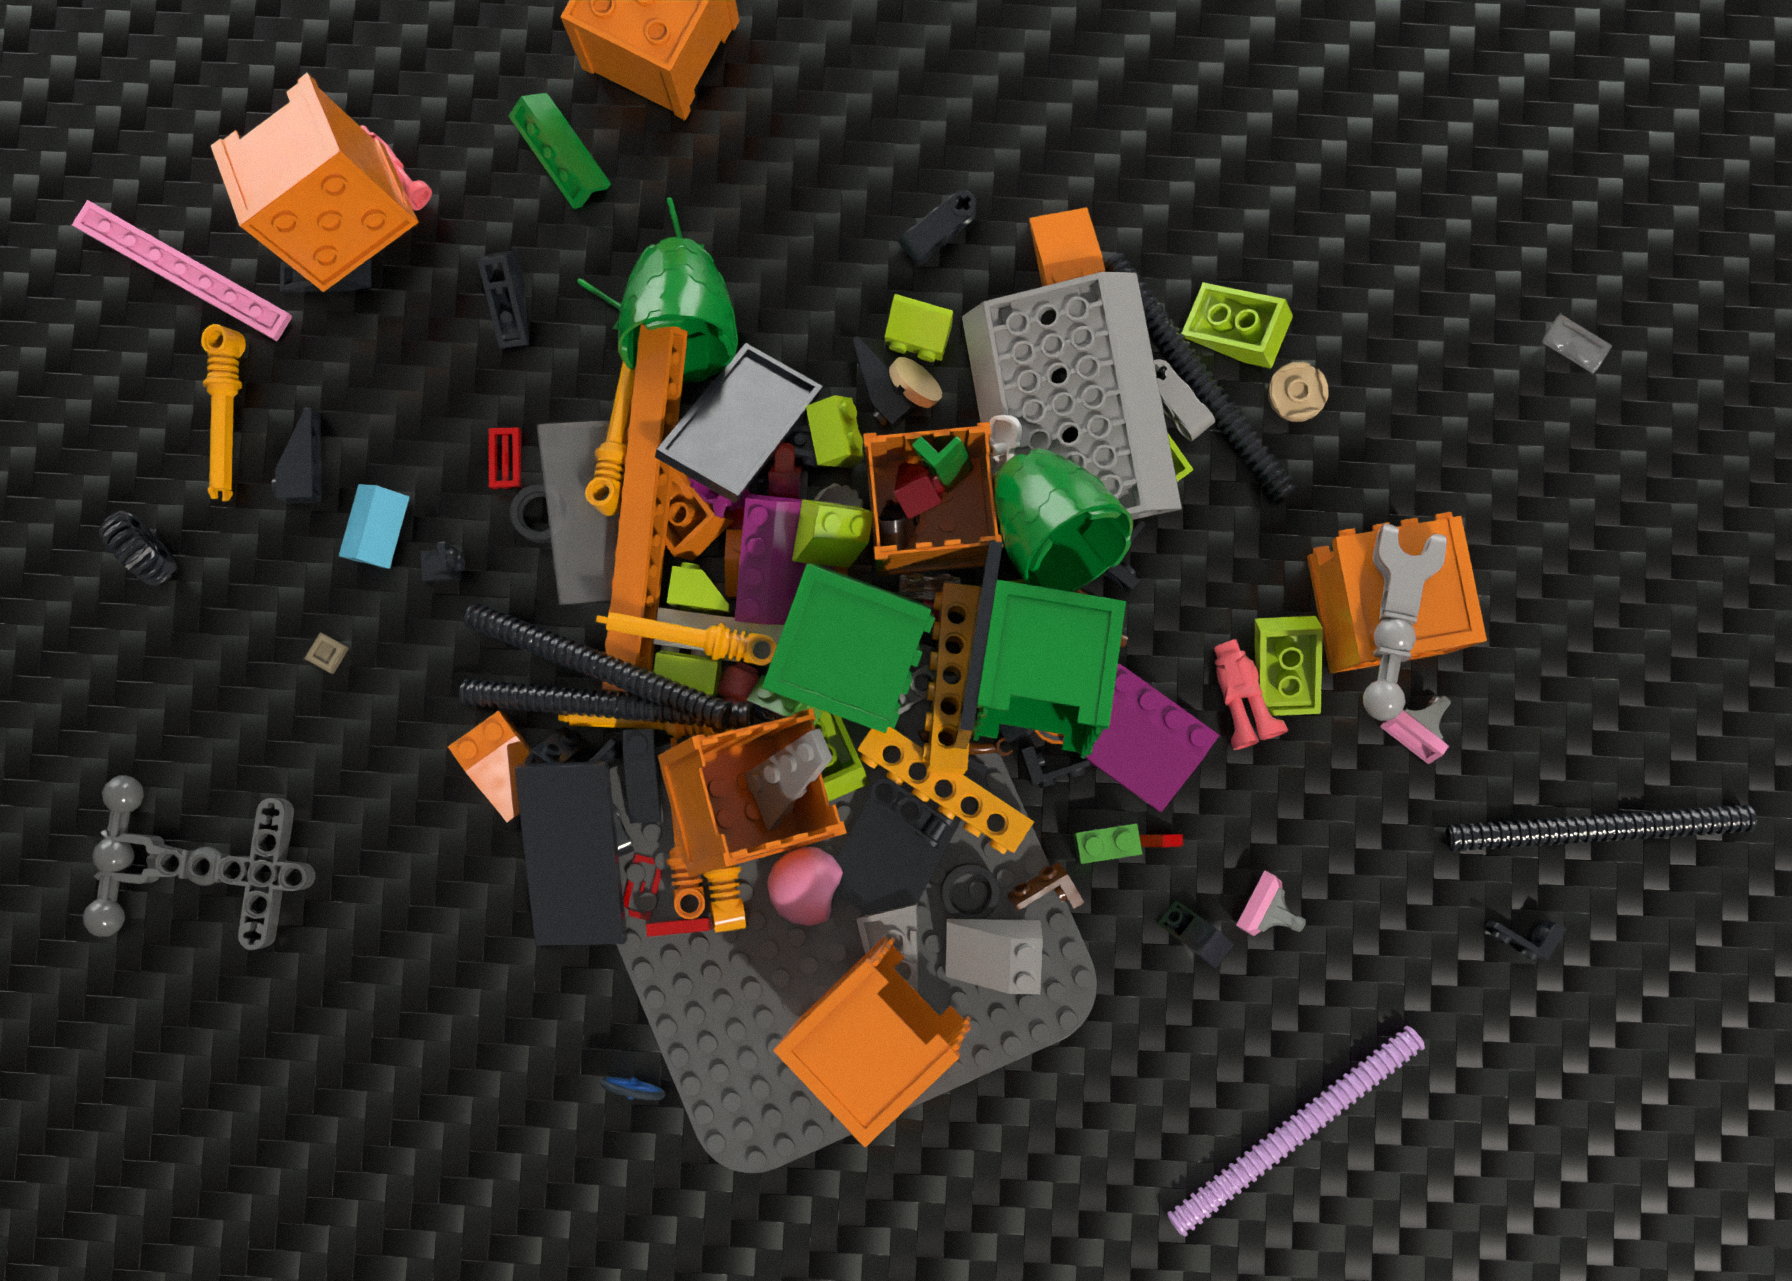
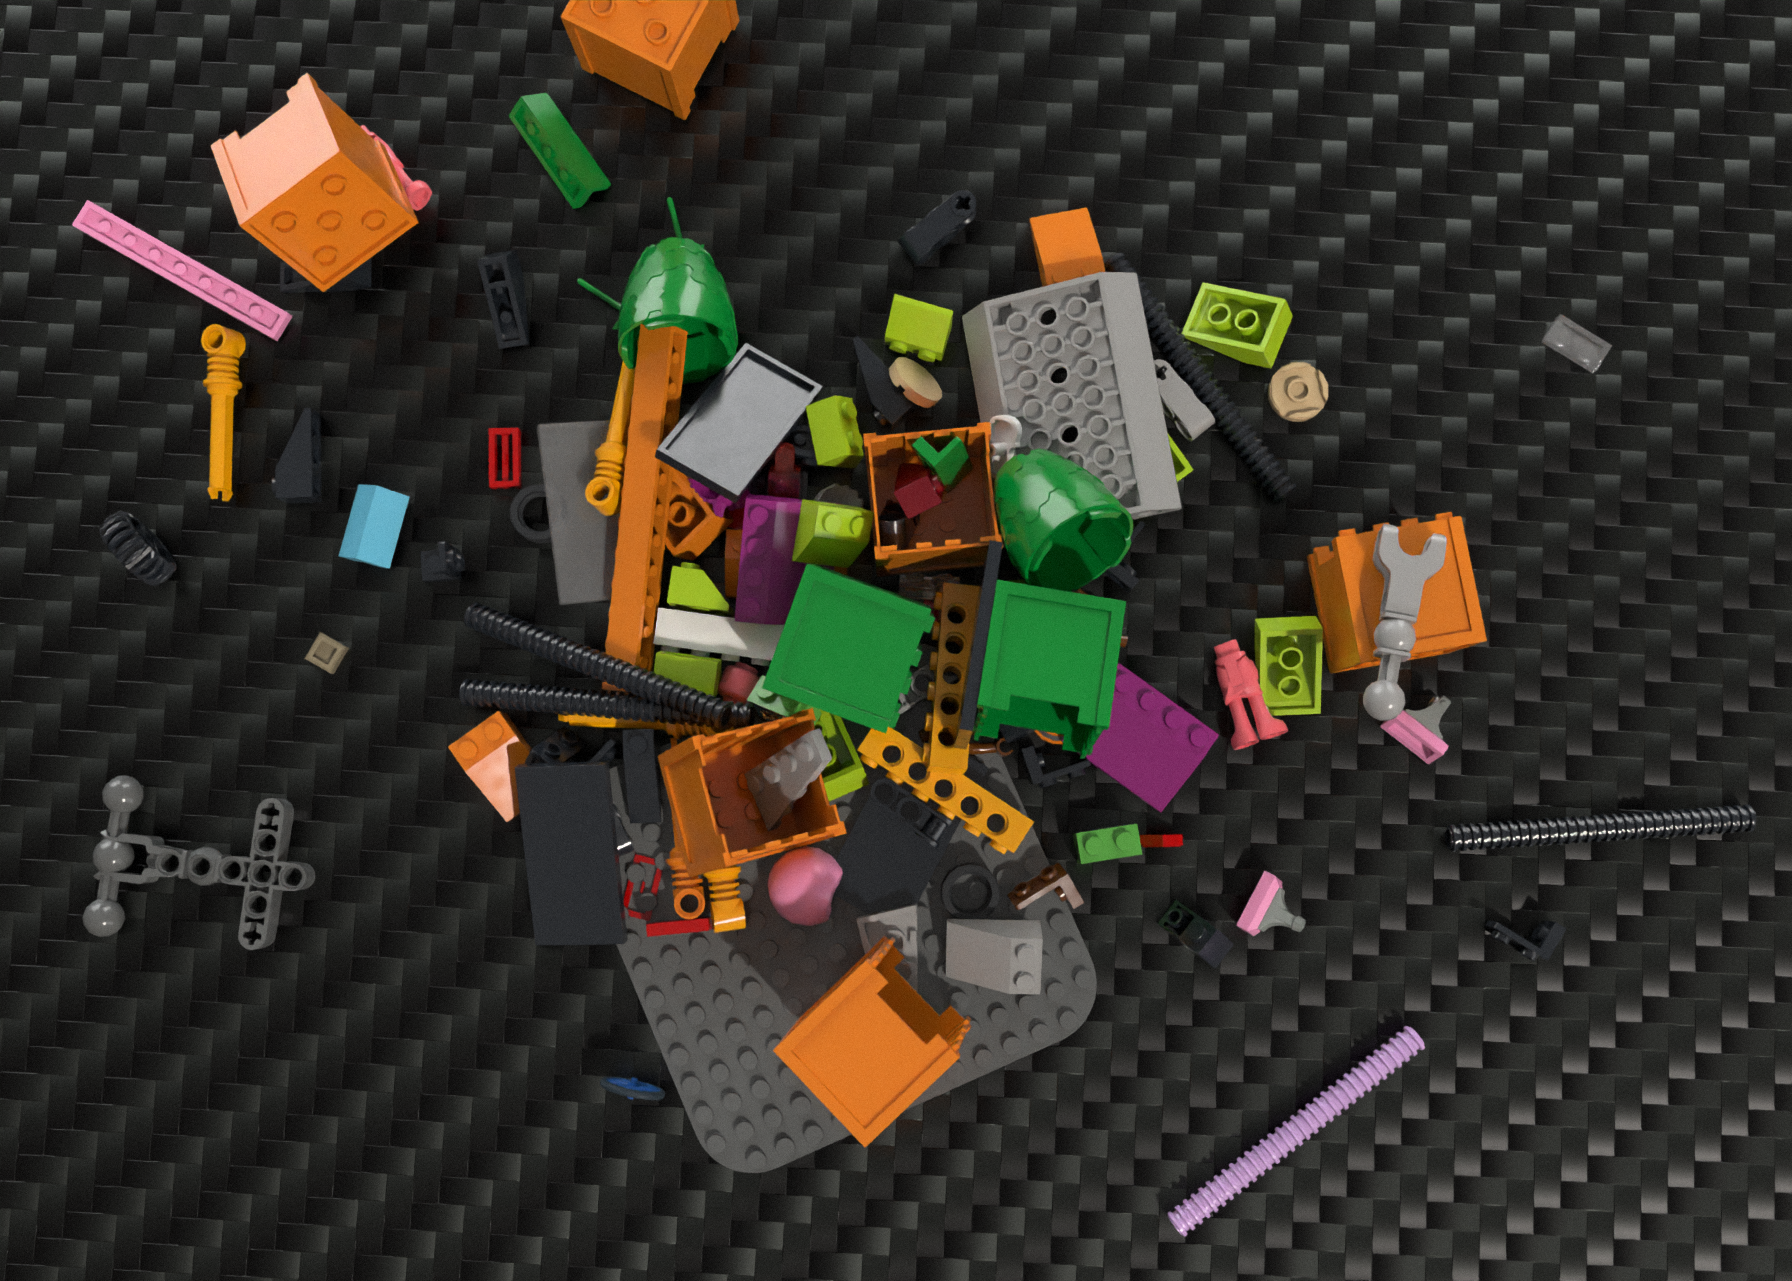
(715, 641): light orange piece -> none

